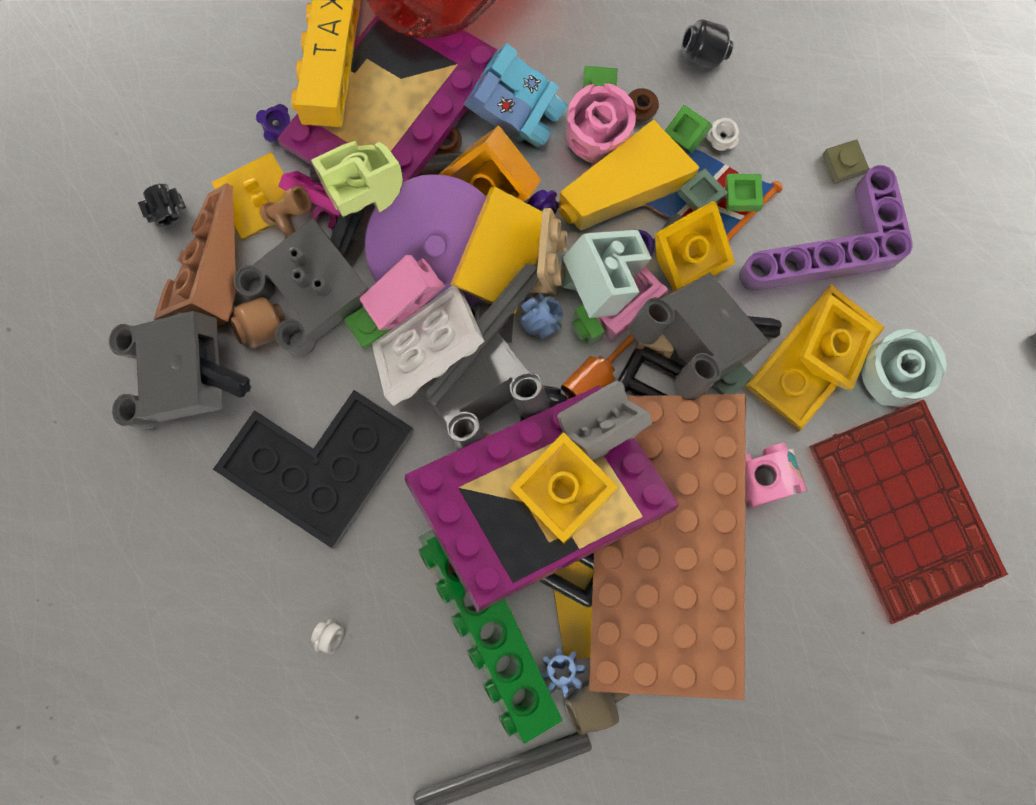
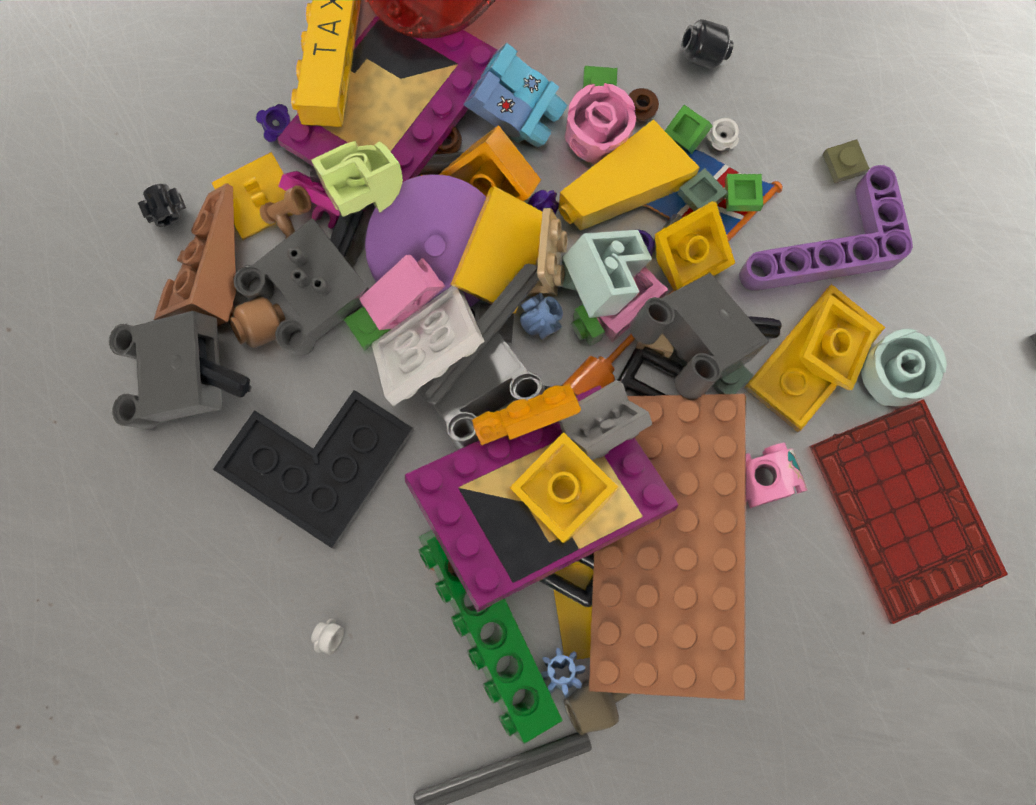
(527, 415): none -> light orange hinge

